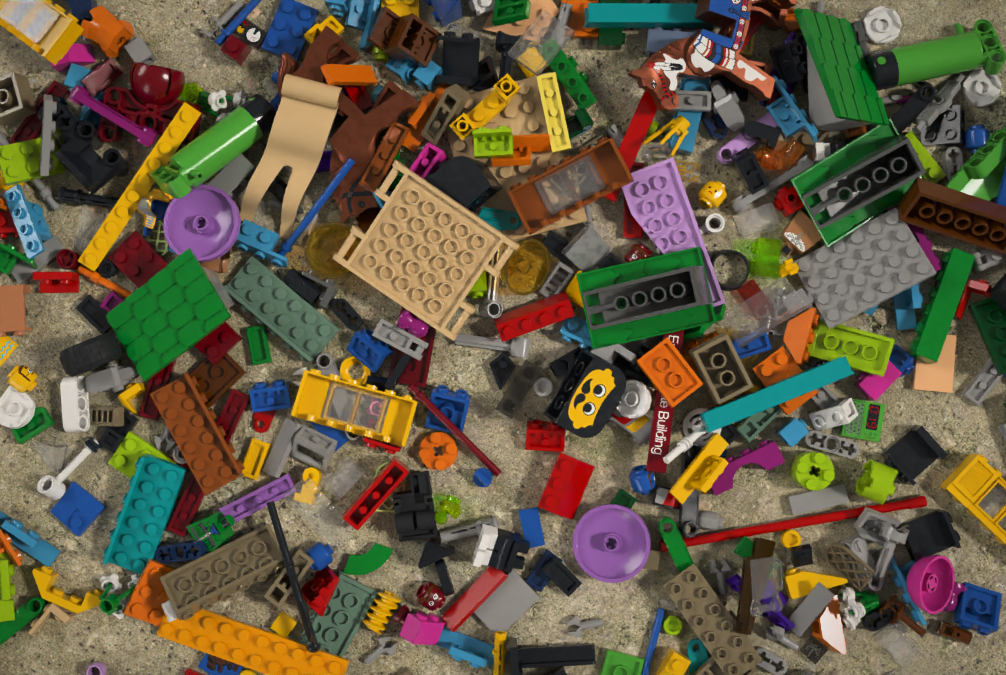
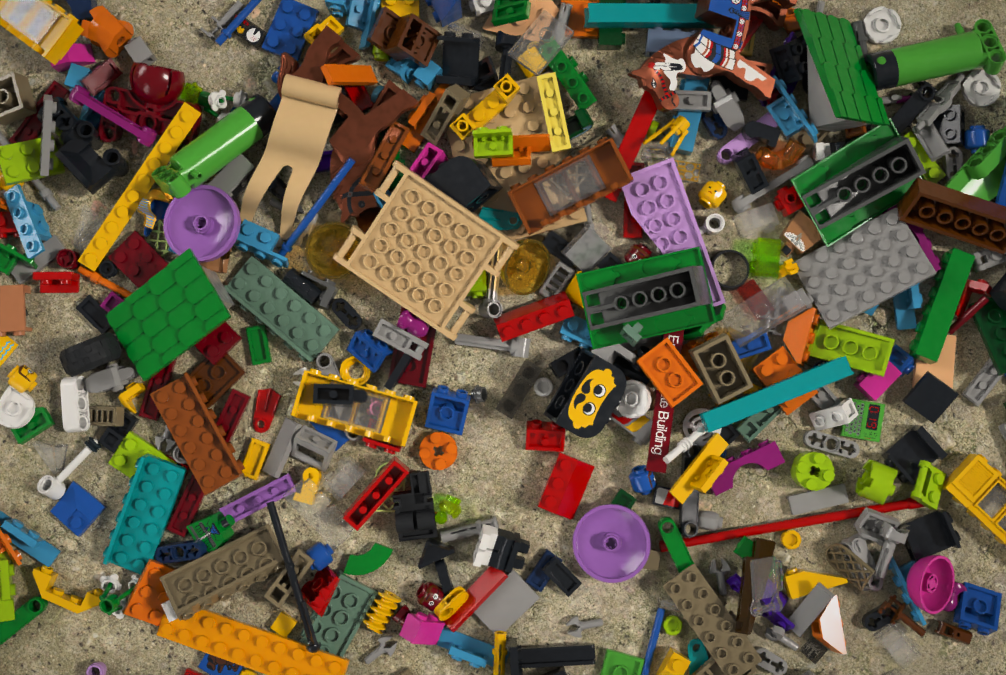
(61, 614): tan bracket -> none
(79, 198): black pin -> none
(235, 50): dark red brick -> none
(270, 396): blue bracket -> none
(337, 395): none -> black brick
(377, 381): black plate -> none
(419, 395): dark red bar -> none
(451, 603): none -> yellow piece
(479, 394): none -> dark grey plate
(482, 477): blue plate -> none
(502, 369): black piece -> none
(532, 526): blue tile -> none
(632, 334): none -> sand green tile
(792, 431): dark azure brick -> none
(801, 555): black plate -> none
(856, 610): white plant -> none
(928, 485): none -> lime plate
(930, 397): none -> black tile
(932, 142): none -> light grey tile
(969, 313): none -> dark red piece

